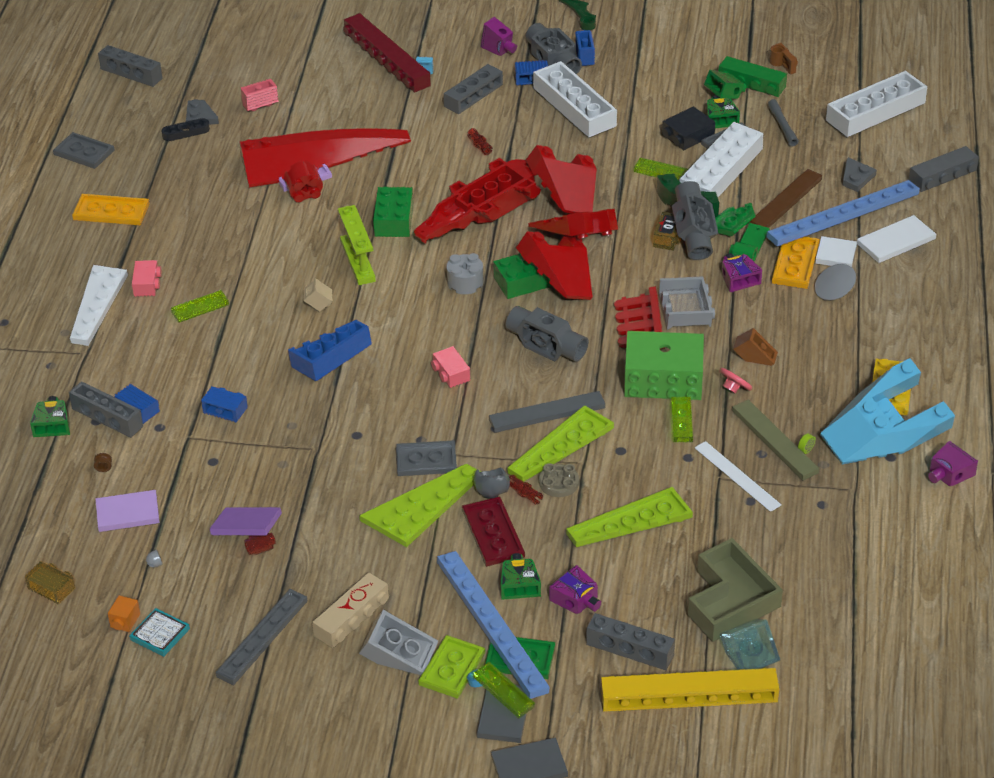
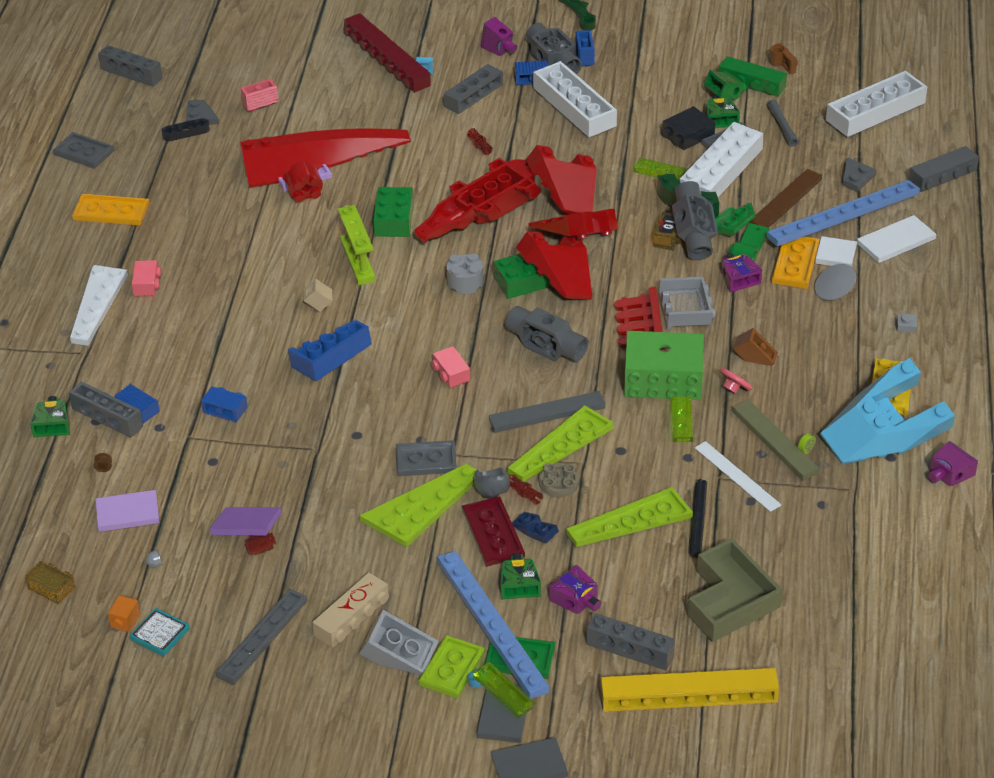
(199, 306): clear neon green tile -> none
(532, 526): none -> dark blue slope
(698, 518): none -> black axle
(750, 645): clear light blue slope -> none
(906, 323): none -> light grey plate

